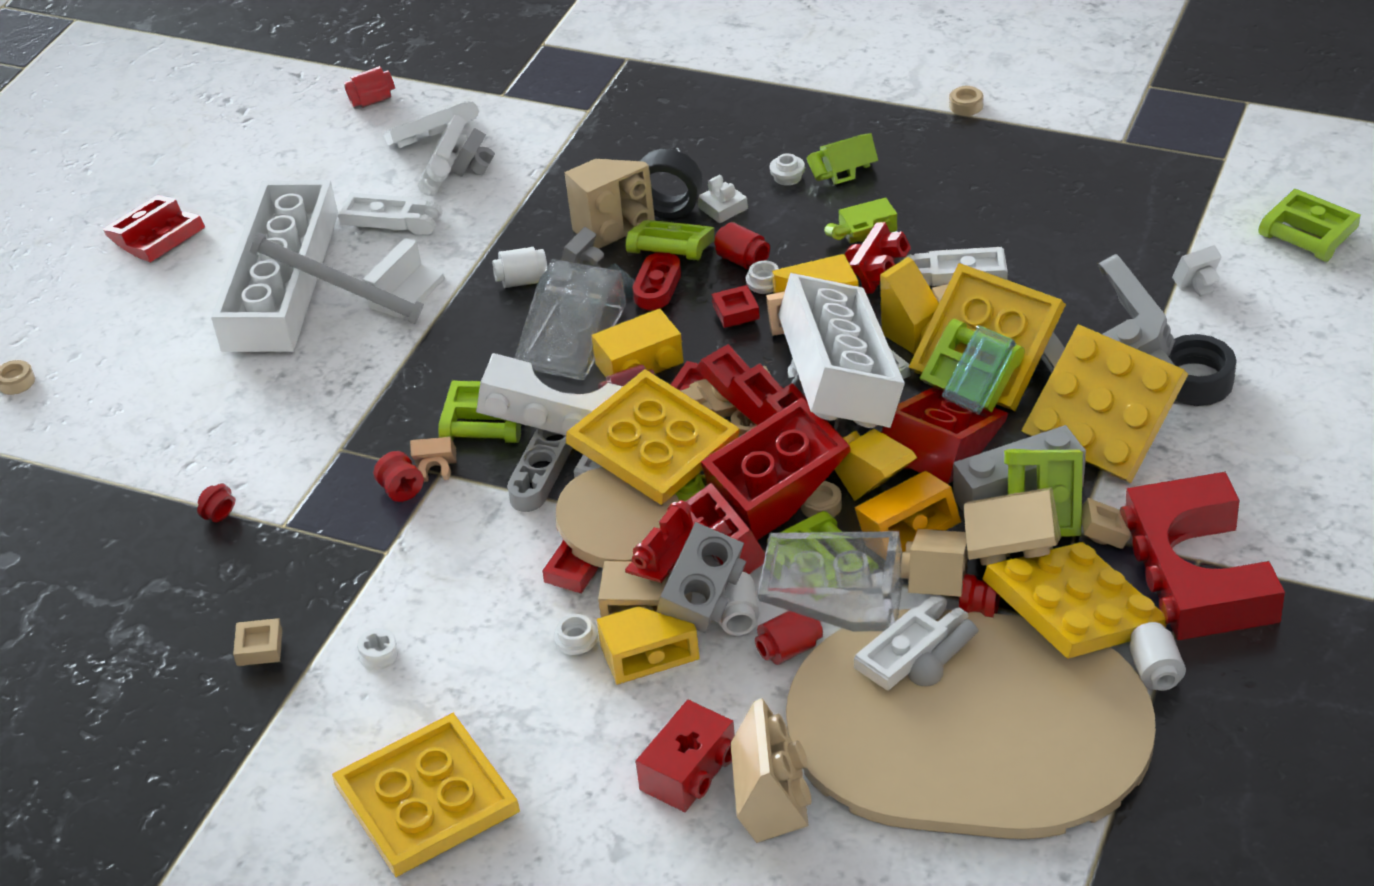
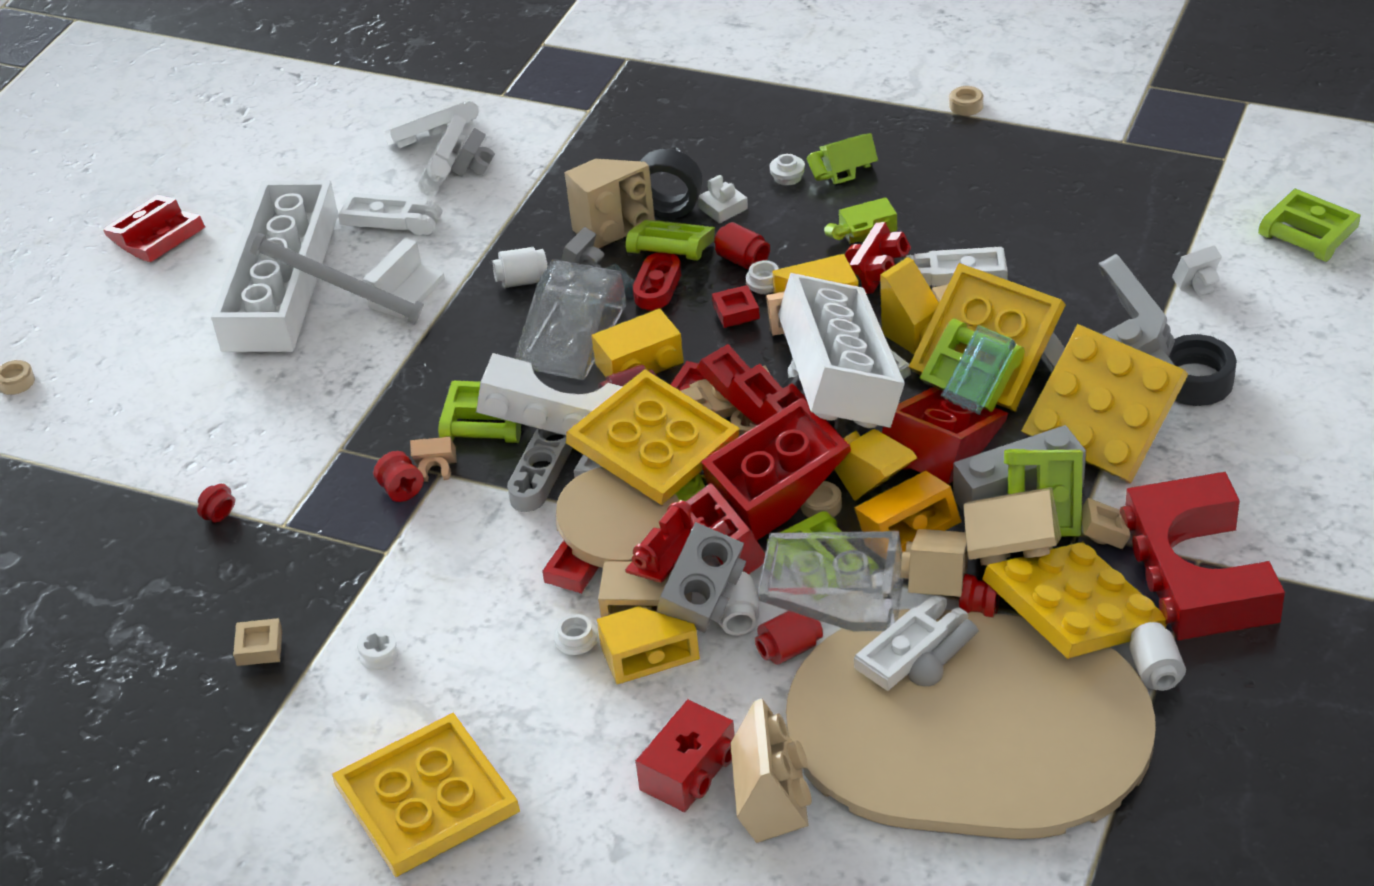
(369, 87): red brick -> none

